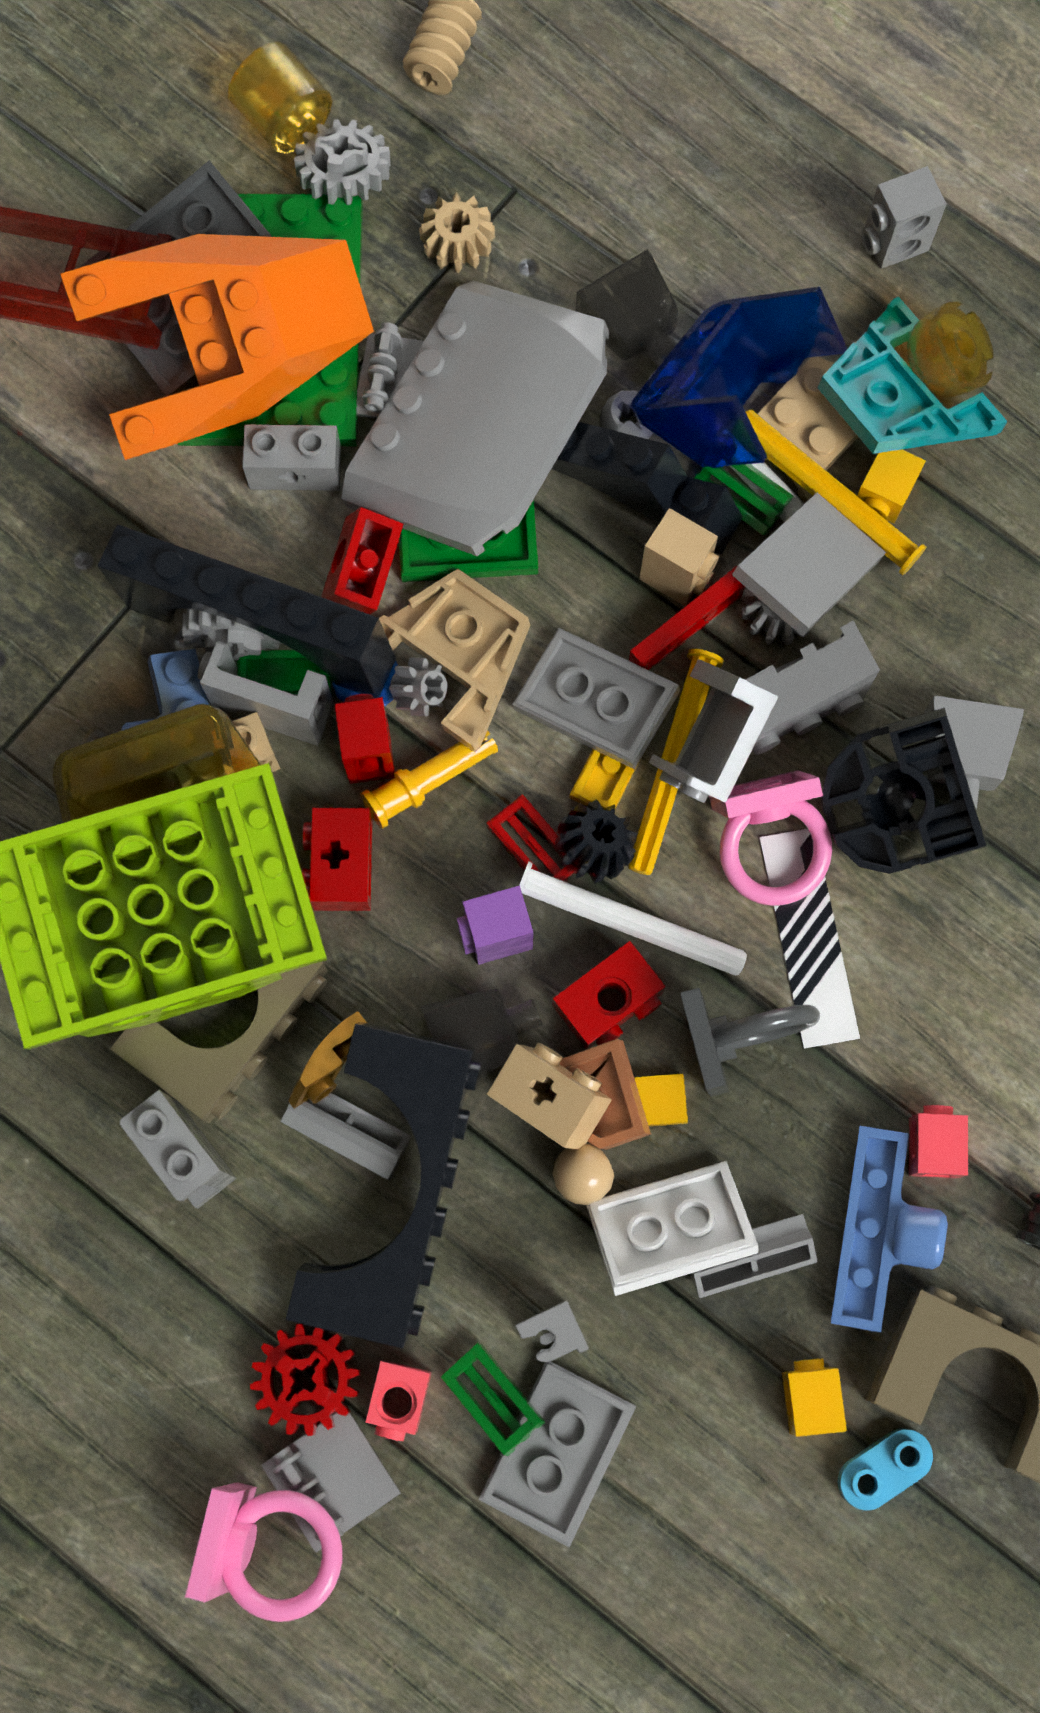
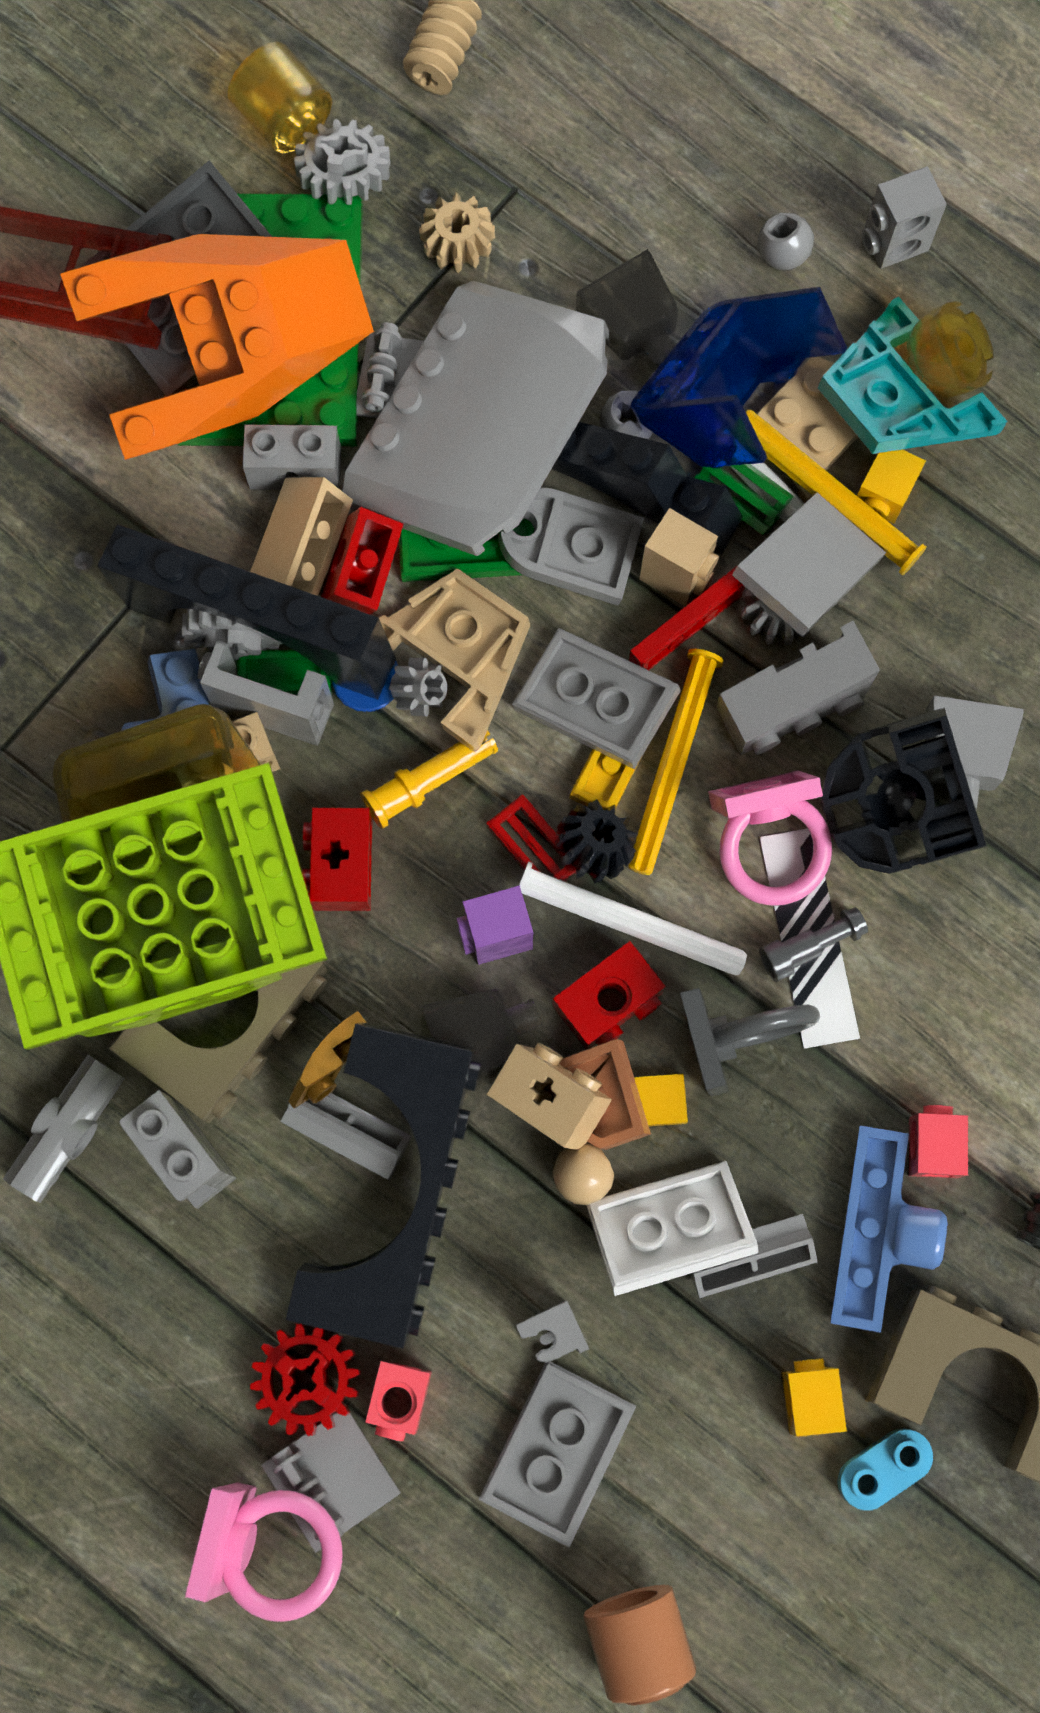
(63, 1129): none -> light grey piece
(302, 533): none -> tan brick
(365, 738): red brick -> none
(520, 1432): green tile -> none
(575, 545): none -> light grey tile
(640, 1645): none -> nougat piece
(720, 735): light grey panel -> none
(784, 956): none -> dark grey piece
(785, 241): none -> light grey piece

